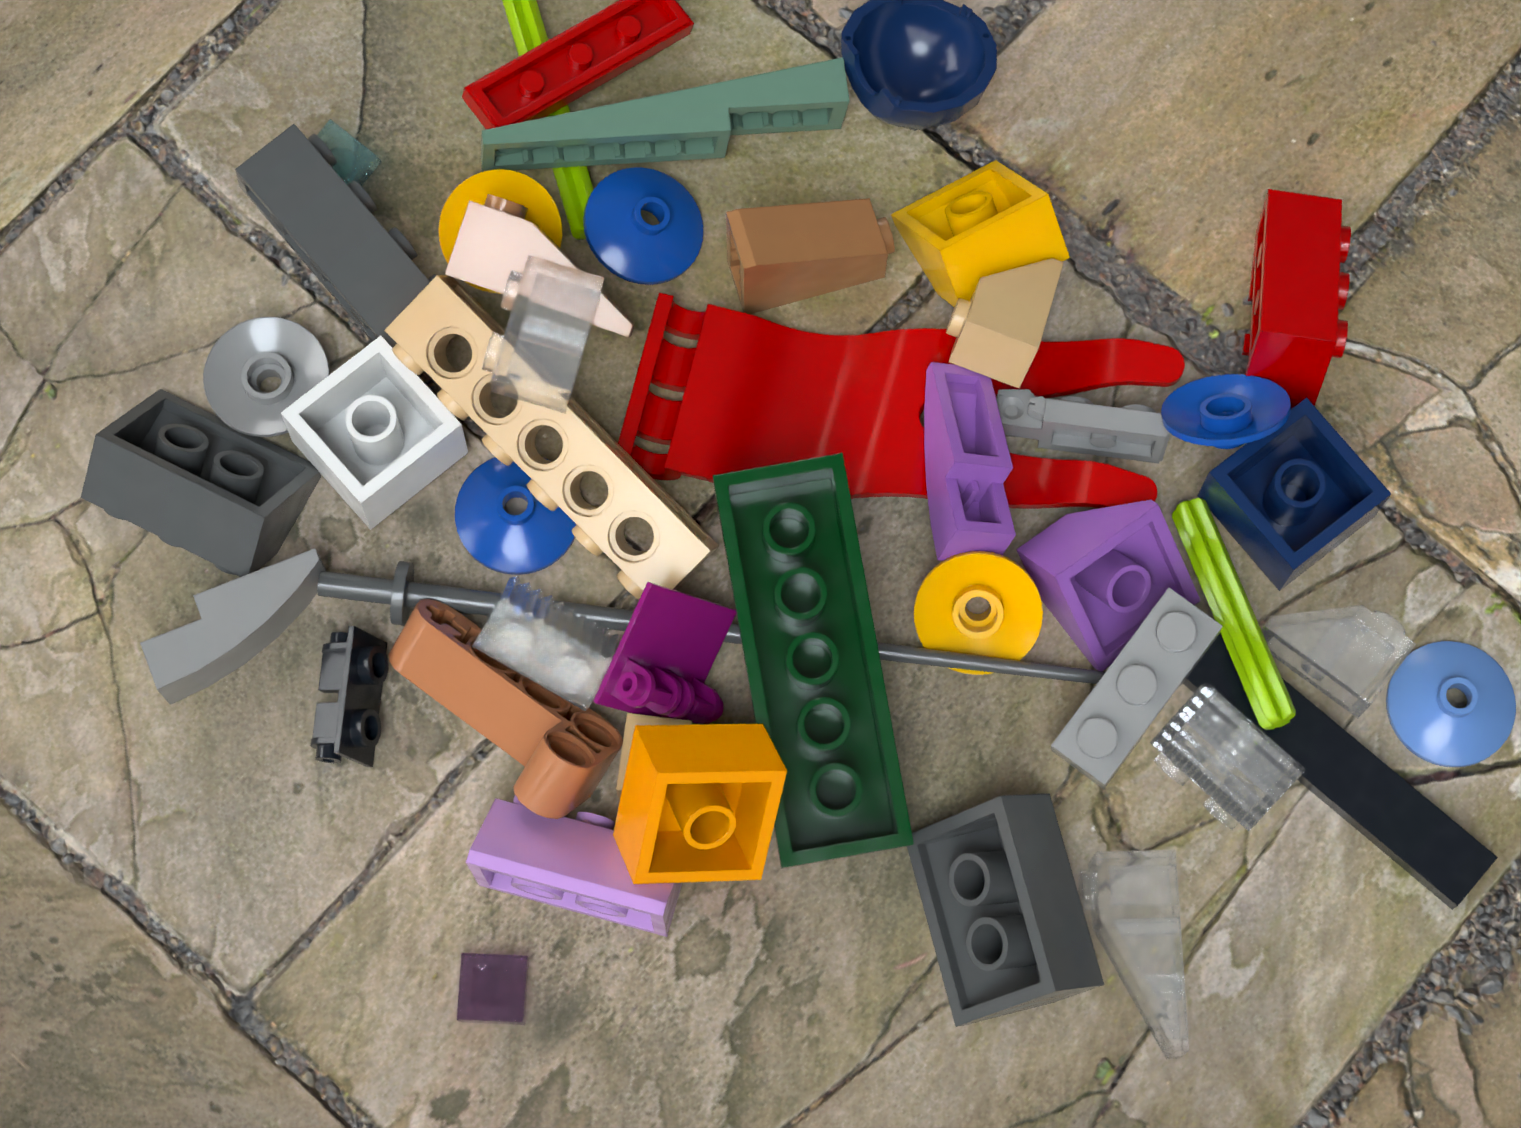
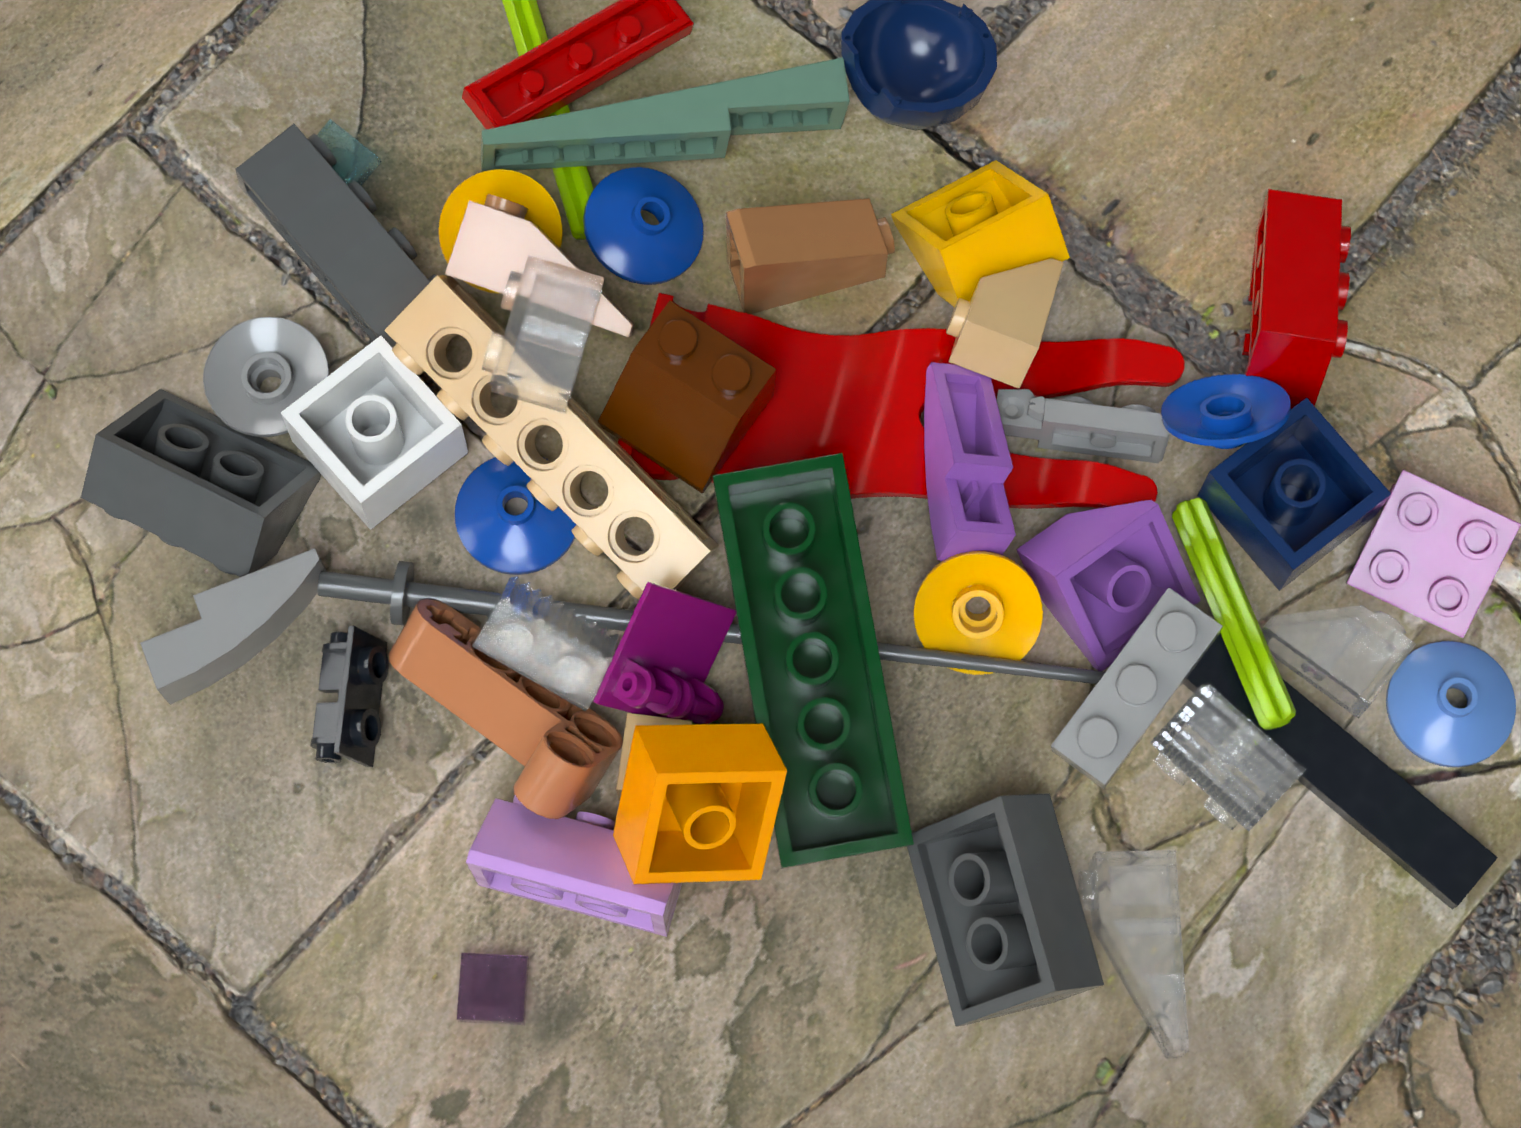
(687, 396): none -> reddish brown slope
(1433, 553): none -> hinge

